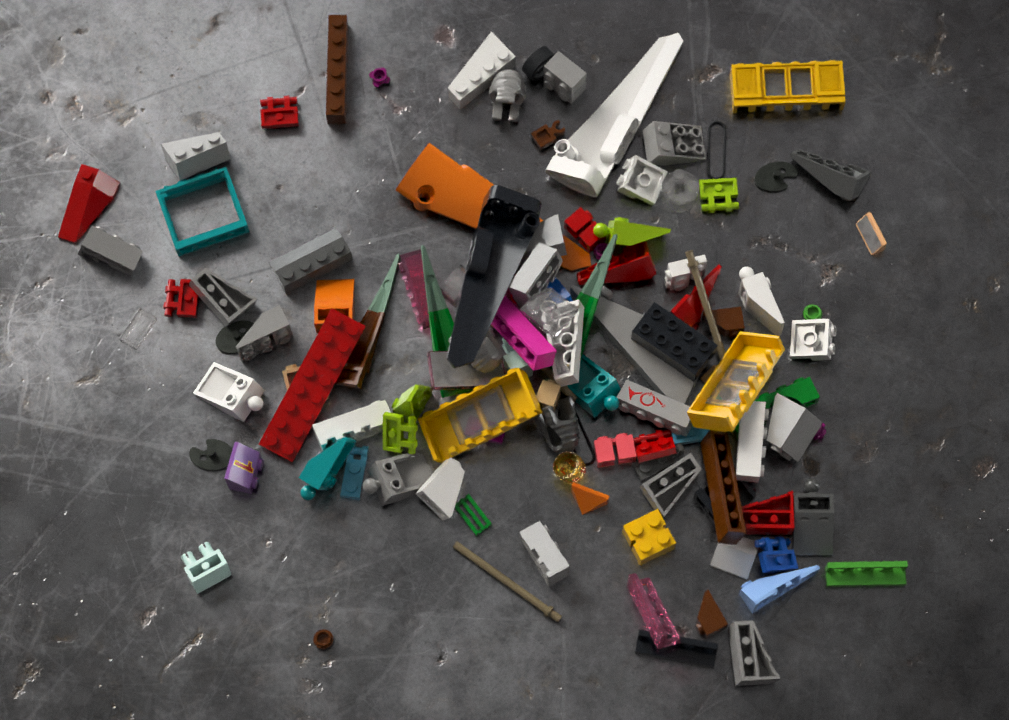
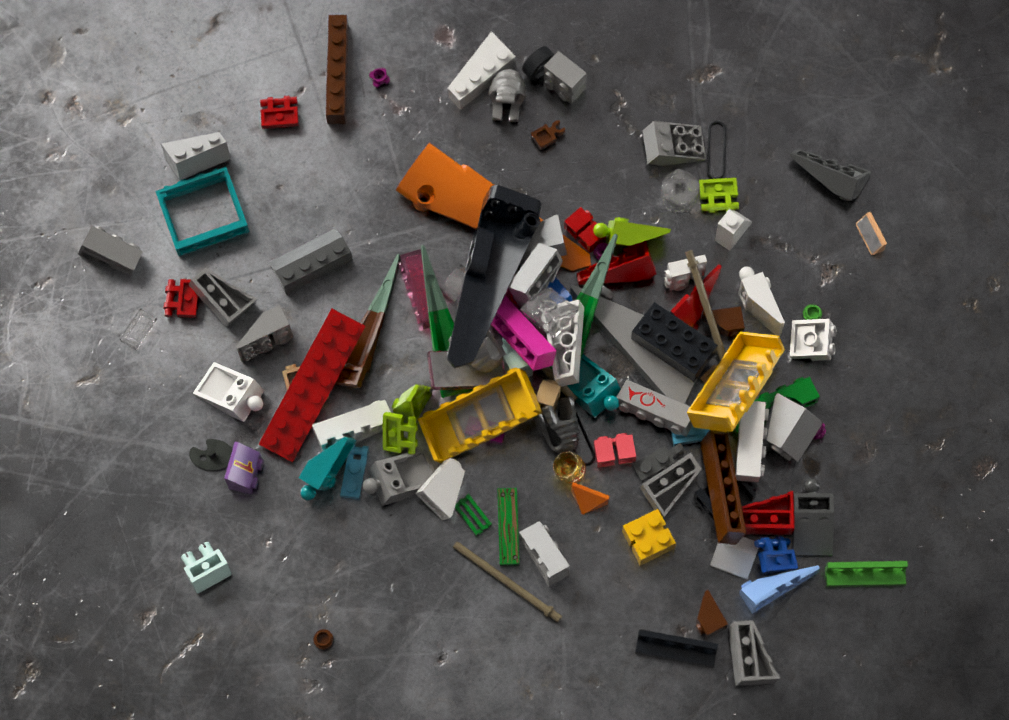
(88, 198): red wedge -> none
(229, 337): pearl dark grey piece -> none
(333, 294): orange slope -> none
(508, 526): none -> green tile
(602, 140): white panel -> none
(641, 180): white plate -> none
(649, 614): clear pink fence -> none
(654, 445): red plate -> none
(731, 229): none -> white slope
(770, 177): pearl dark grey piece -> none
(787, 85): yellow window -> none

